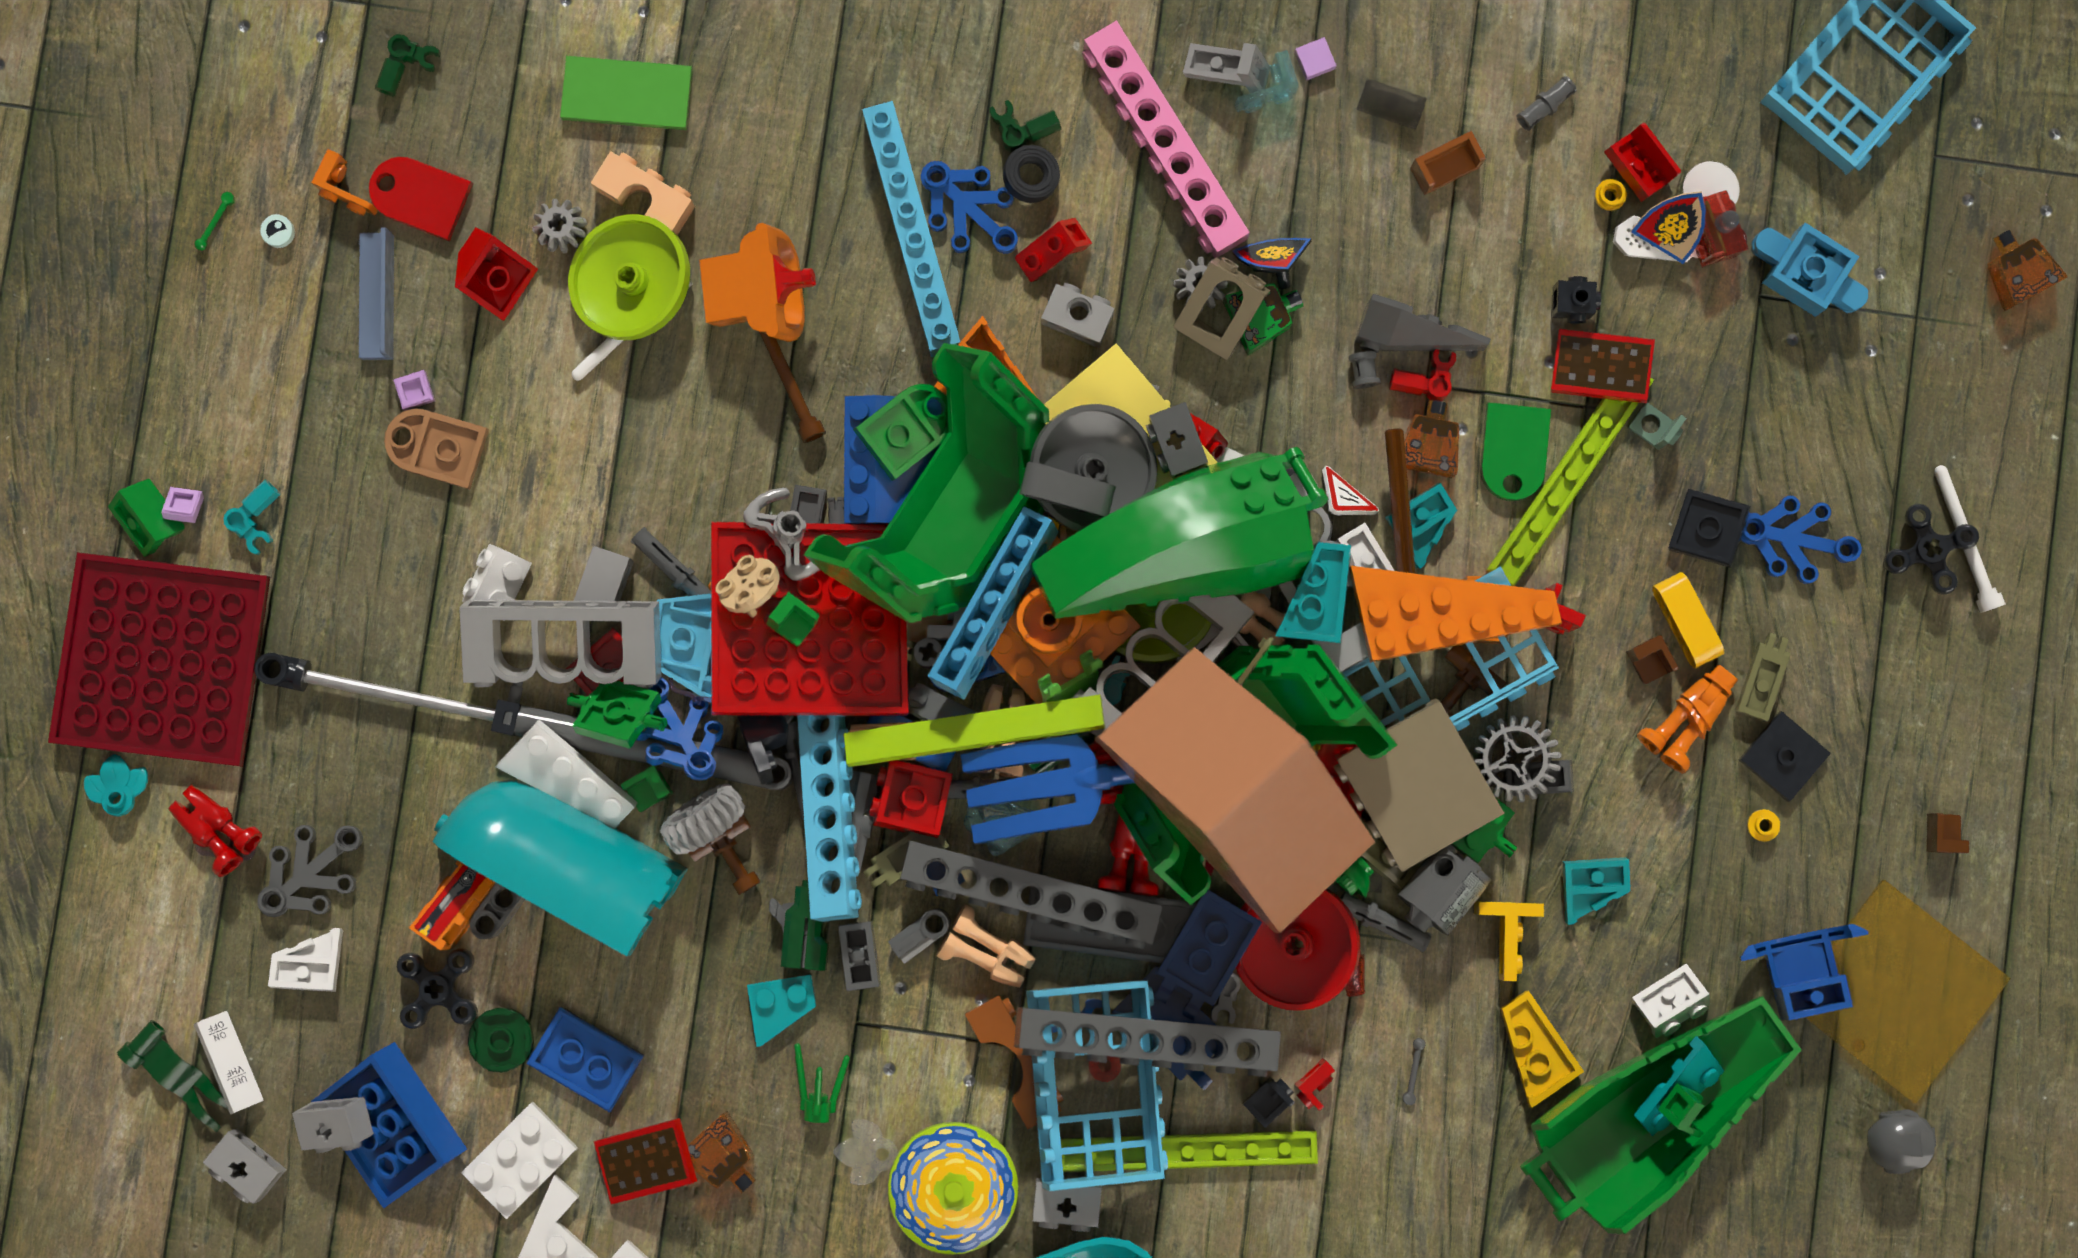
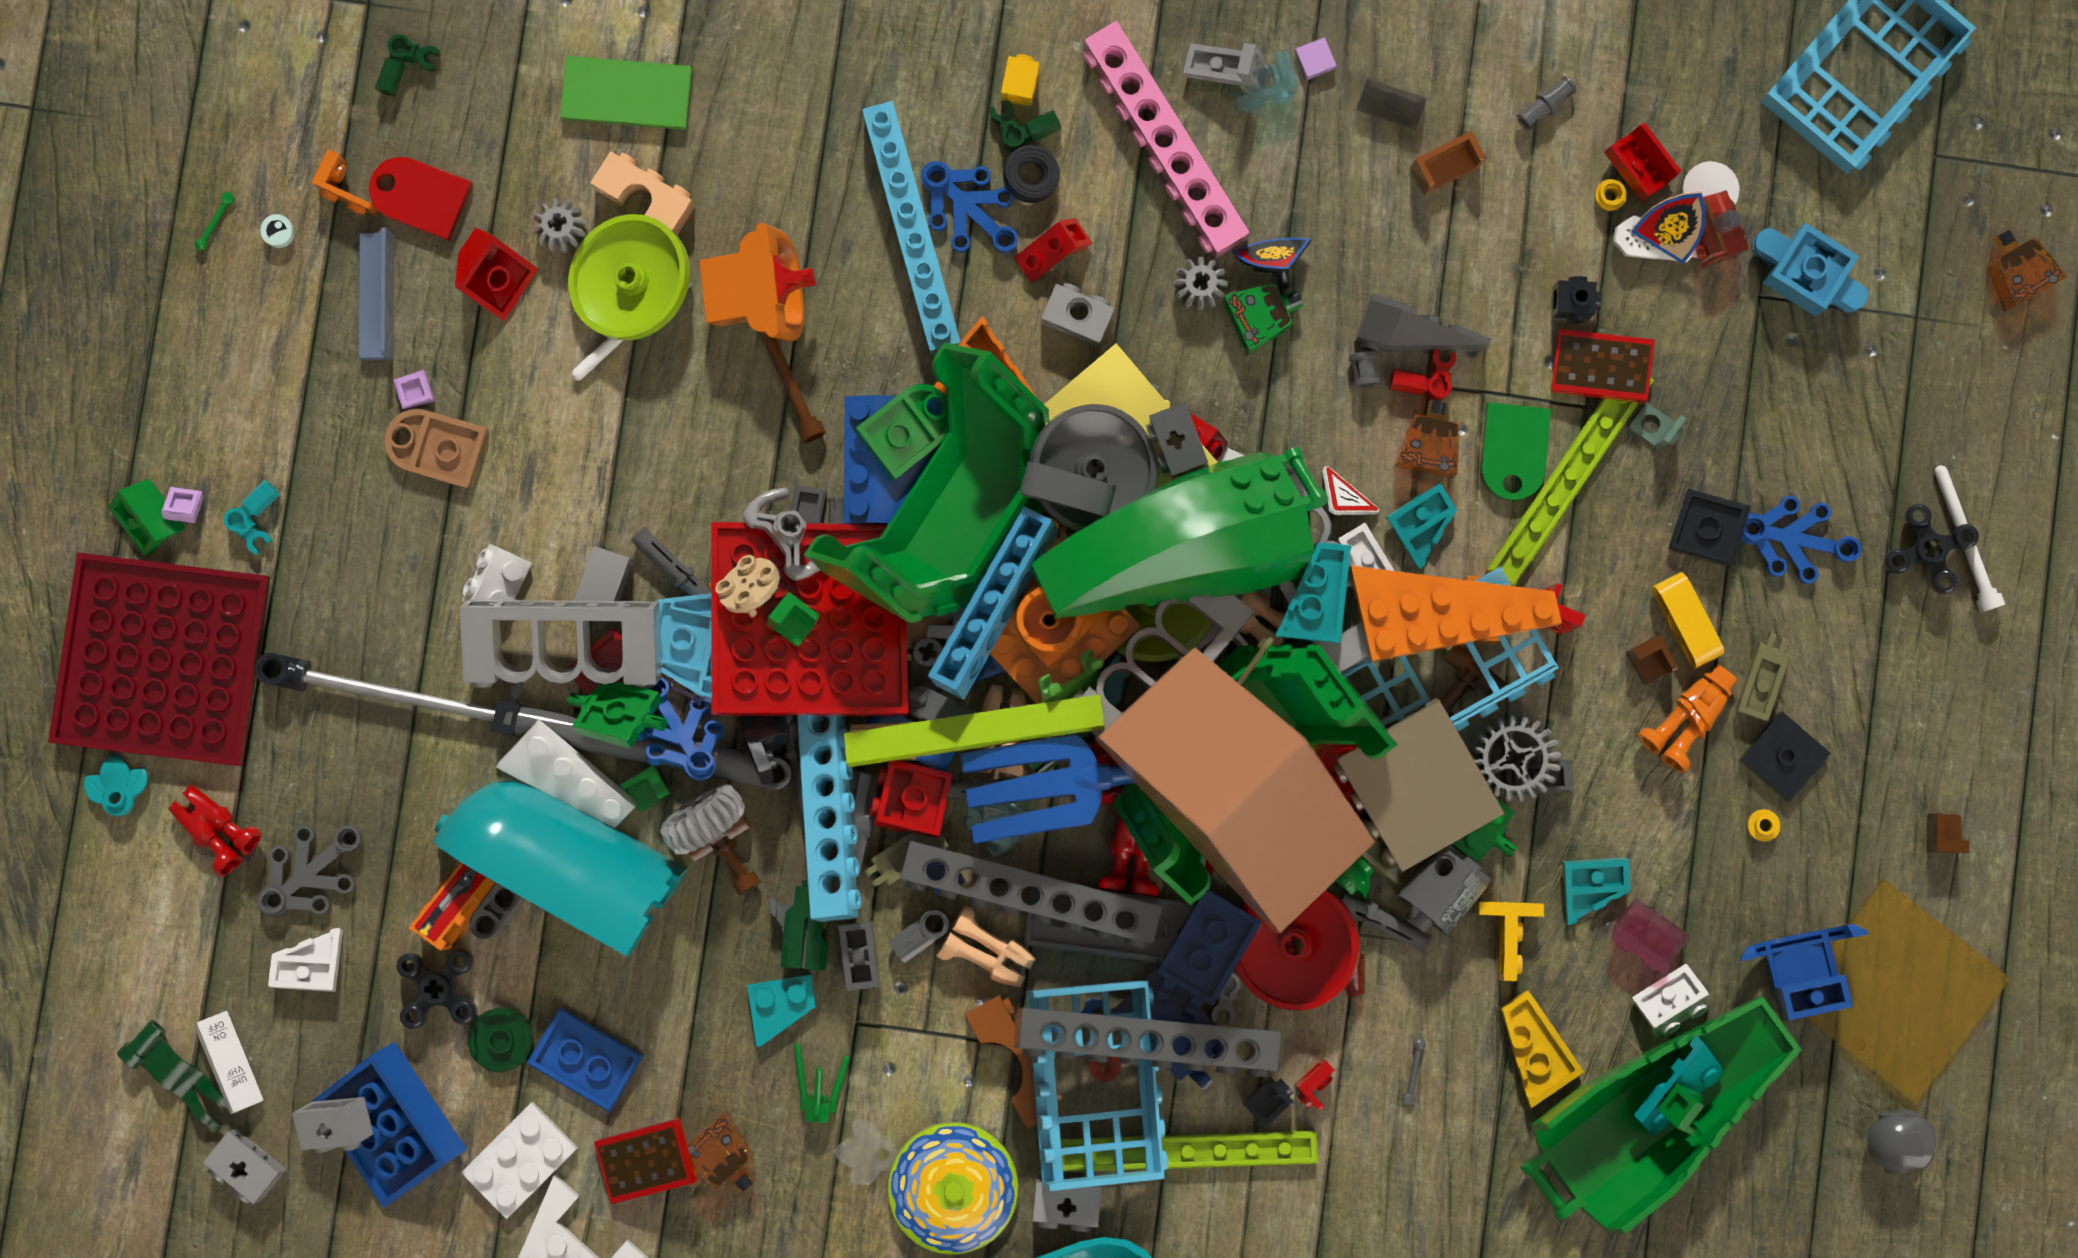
(1020, 80): none -> yellow brick
(1253, 295): dark tan panel -> none
(1400, 500): reddish brown axle -> none
(1648, 936): none -> clear pink bracket

